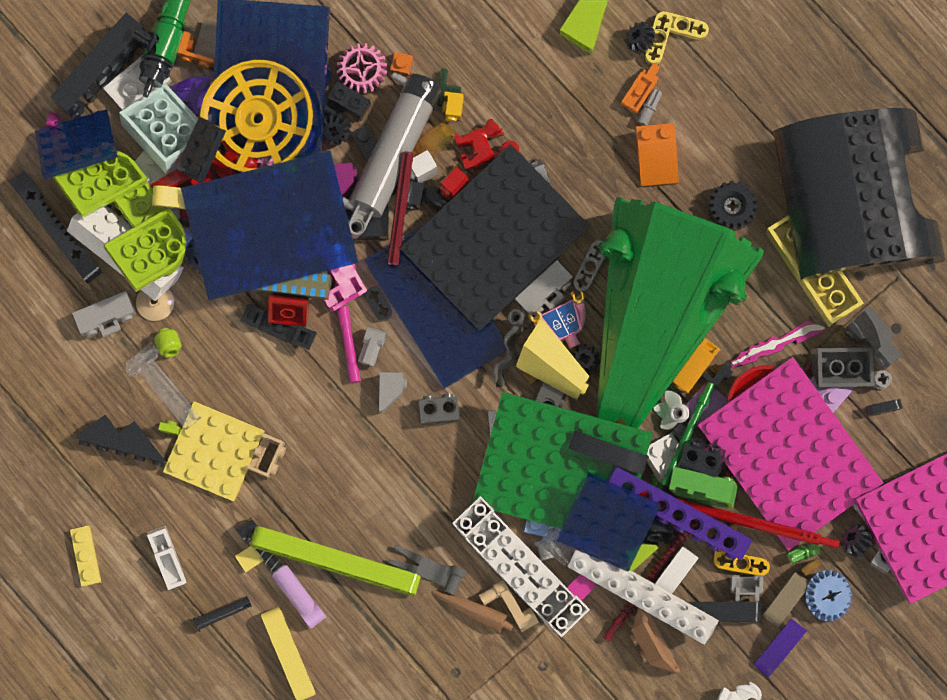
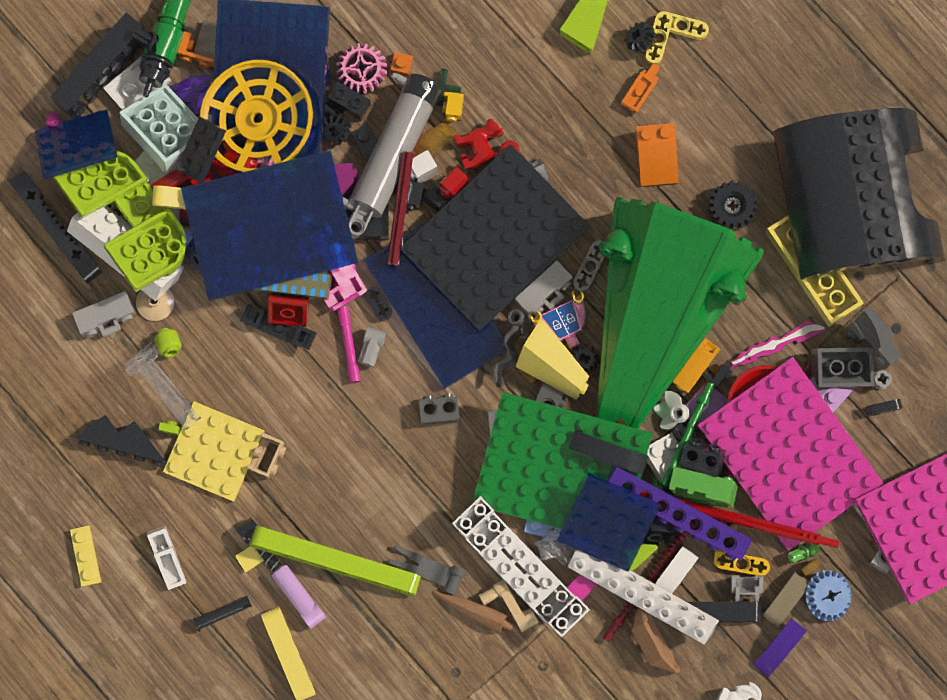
(390, 389): light grey slope -> none
(649, 107): light grey axle -> none
(856, 540): black gear -> none

